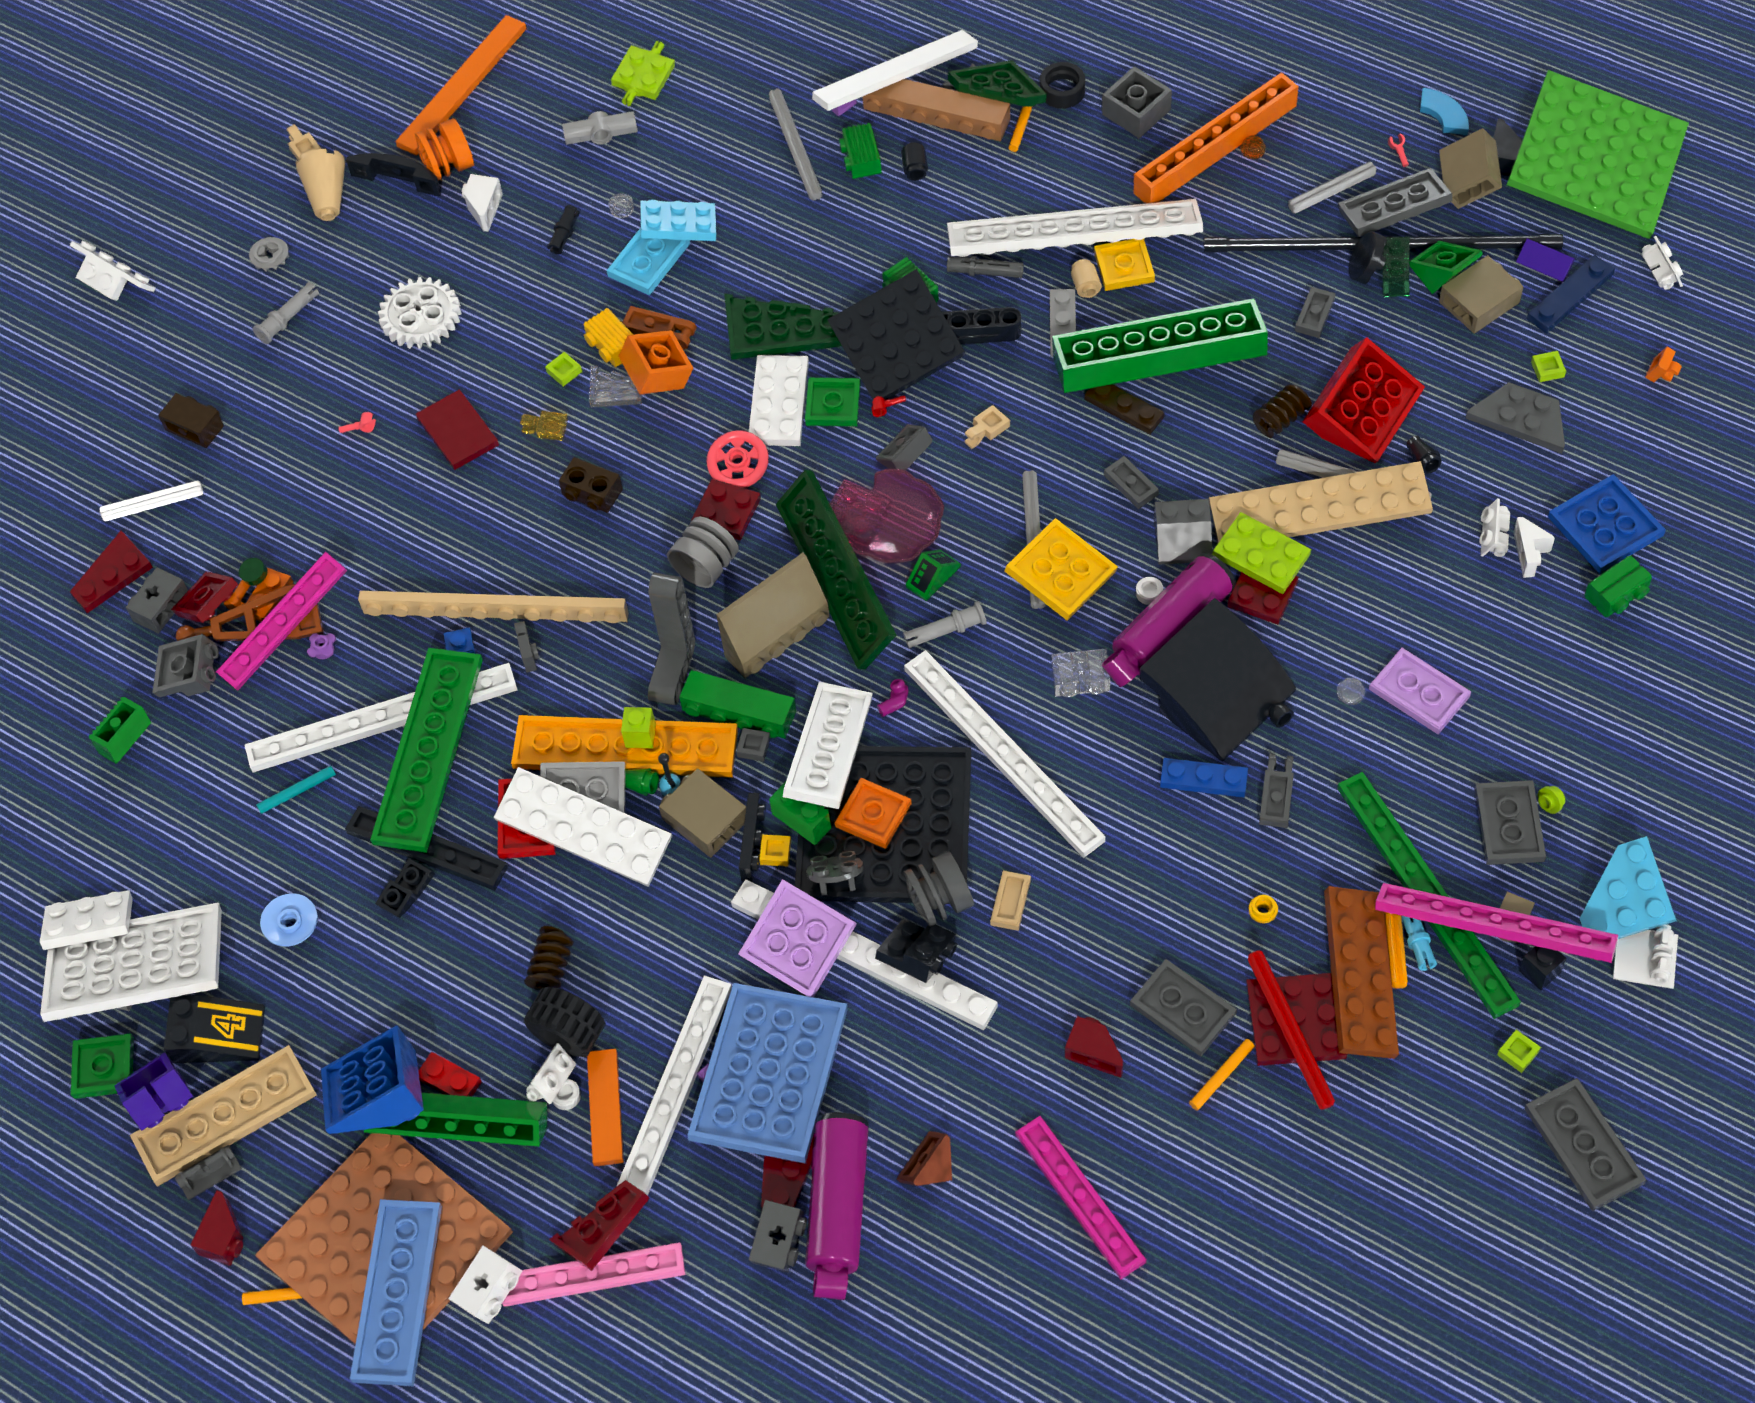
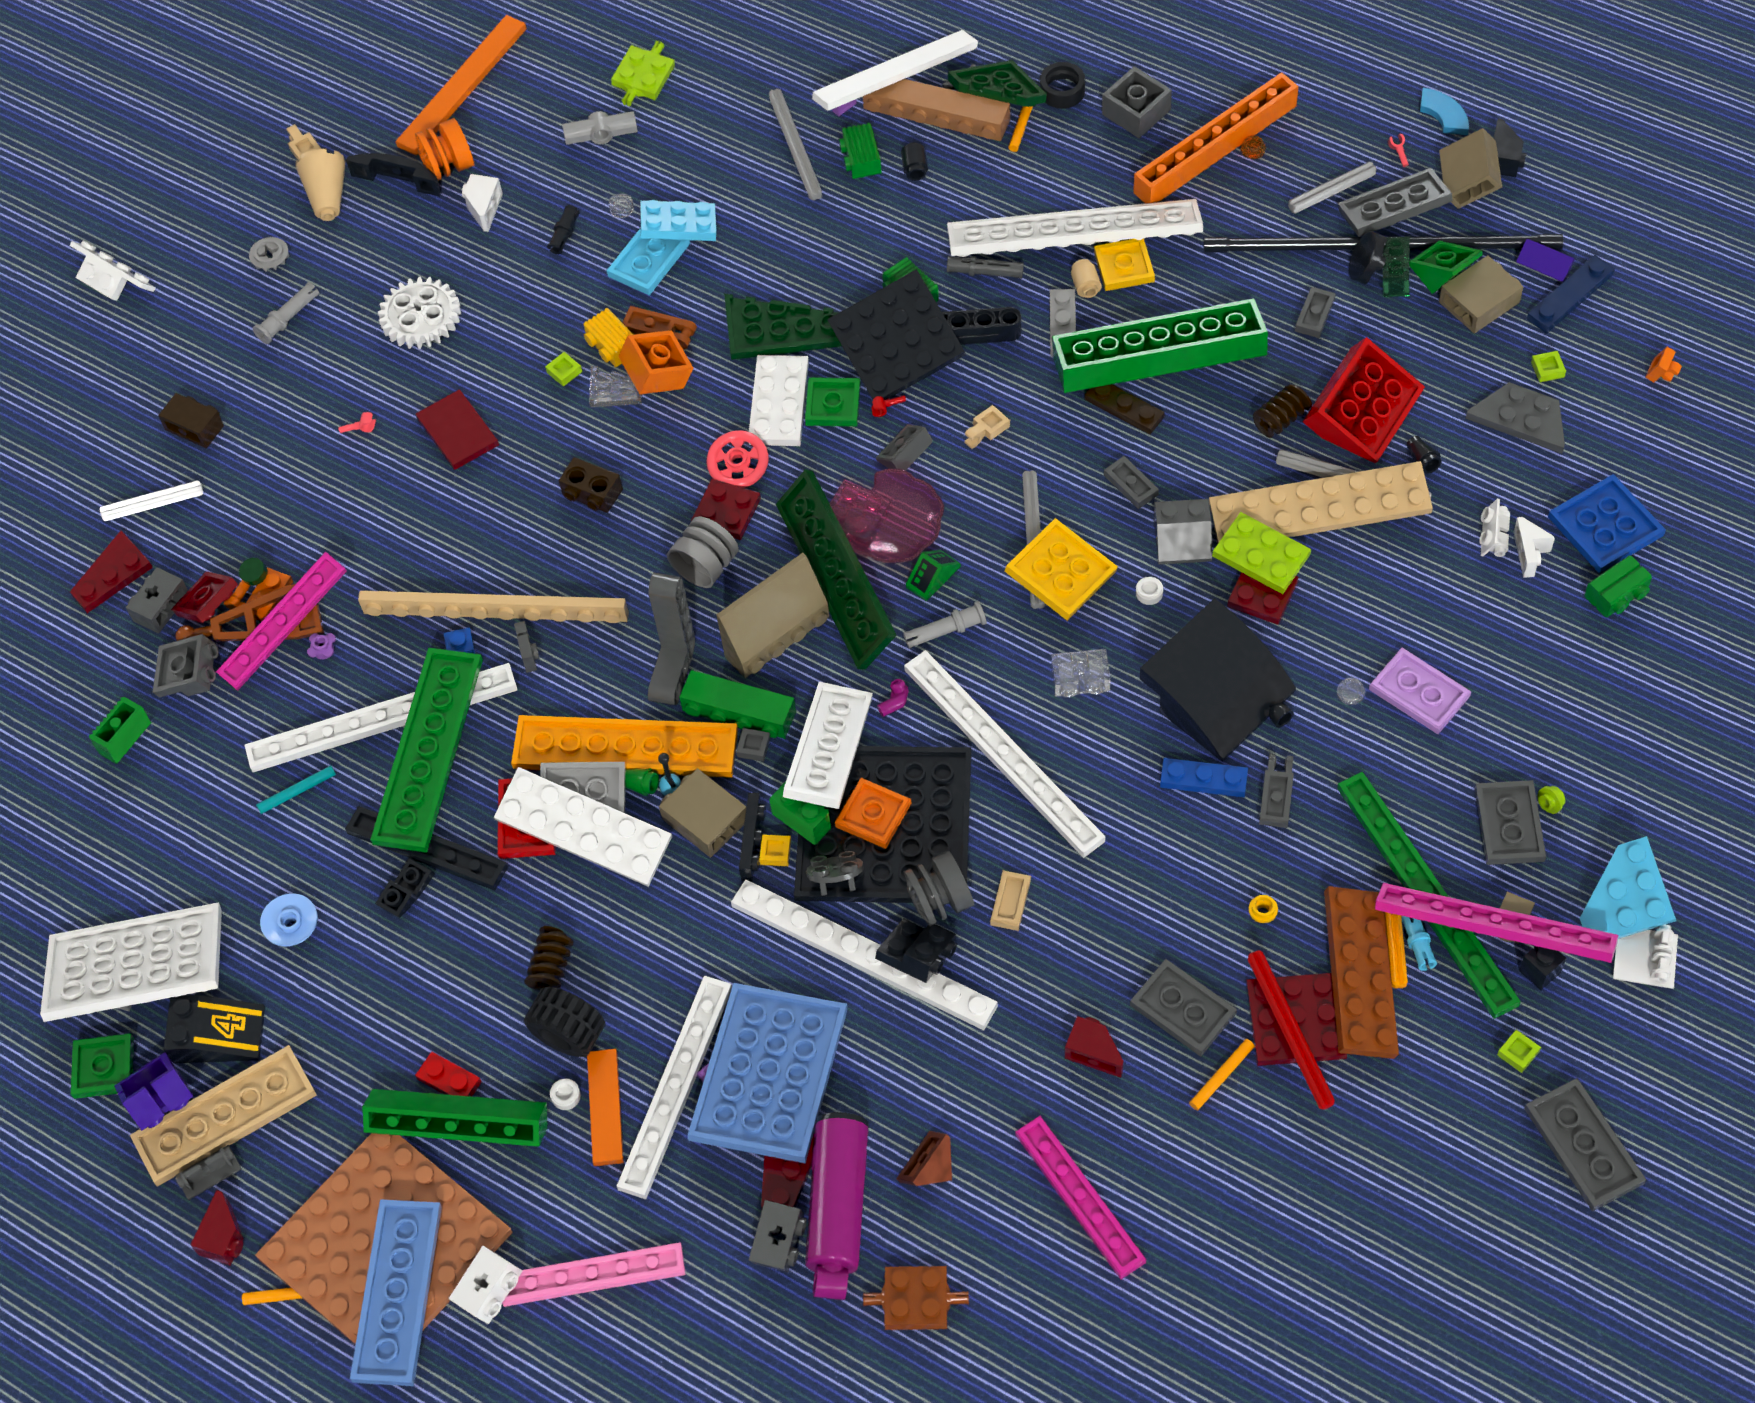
(86, 920): white plate -> none
(372, 1085): blue slope -> none
(547, 426): clear yellow plate -> none
(551, 1075): white hinge -> none
(598, 1231): dark red wing -> none
(638, 727): lime brick -> none
(797, 939): lavender plate -> none
(915, 1298): none -> dark orange plate
(1167, 614): magenta piece -> none
(1598, 154): bright green plate -> none
(1667, 272): white hinge -> none

